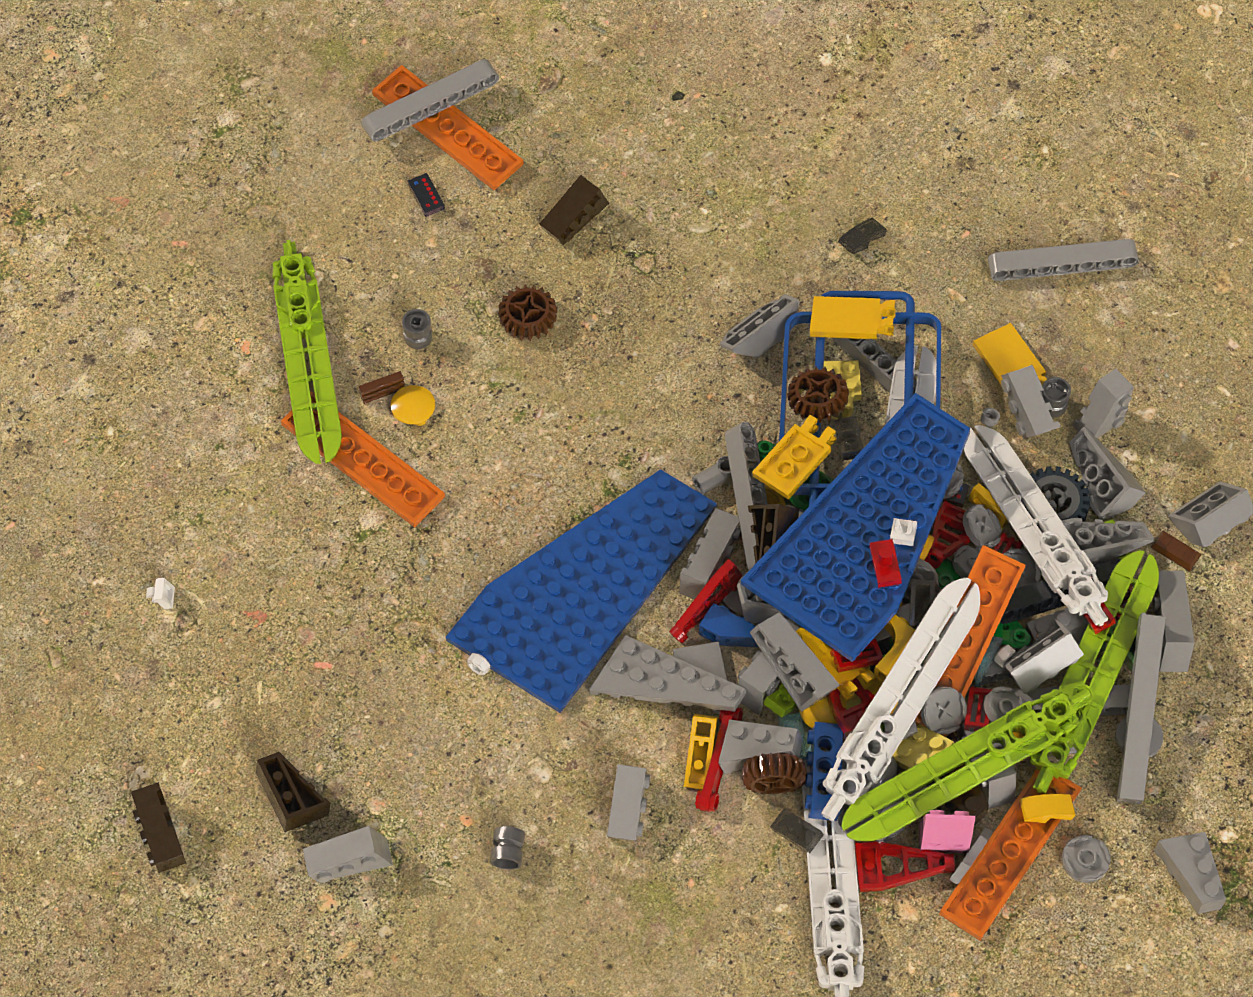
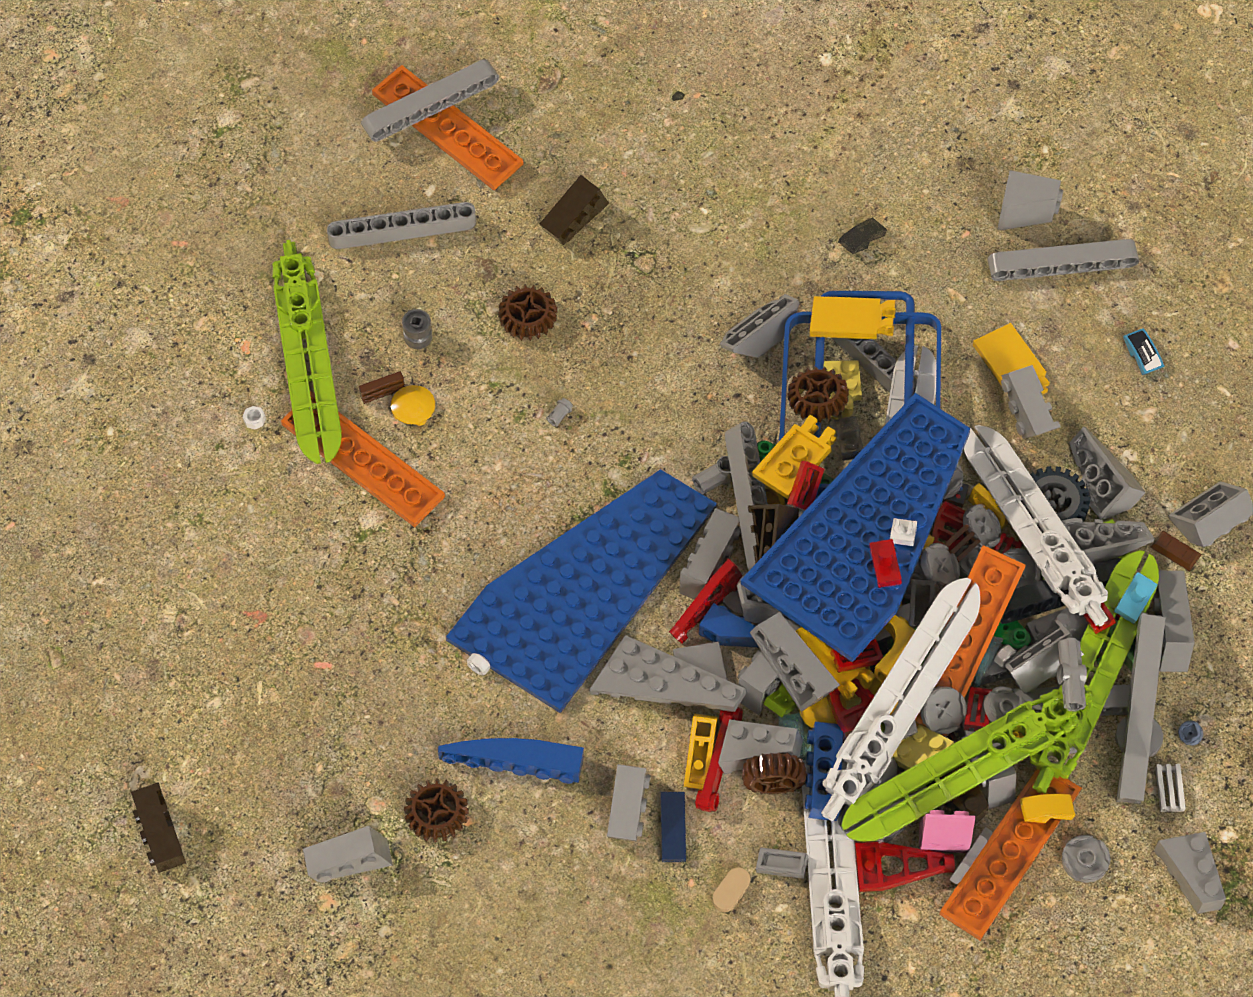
(162, 593): white tile -> none
(254, 417): none -> white tile
(289, 793): dark brown wedge -> none
(393, 231): none -> light grey beam
(426, 194): black tile -> none
(453, 819): none -> reddish brown gear
(507, 847): flat silver wheel -> none
(519, 756): none -> blue slope
(559, 412): none -> light grey pin
(673, 827): none -> dark blue tile
(731, 889): none -> tan tile
(781, 862): none -> light grey tile
(797, 830): clear smoke tile -> none
(802, 485): none -> red tile
(939, 564): none -> light grey tile
(968, 537): none -> reddish brown tile
(985, 417): light grey hinge -> none
(1029, 200): none -> light grey slope
(1057, 392): flat silver wheel -> none
(1071, 674): none -> light grey piece
(1107, 404): light grey wedge -> none
(1135, 597): none -> medium azure tile
(1144, 351): none -> slope
(1179, 787): none -> white tile
(1190, 733): none -> sand blue tile

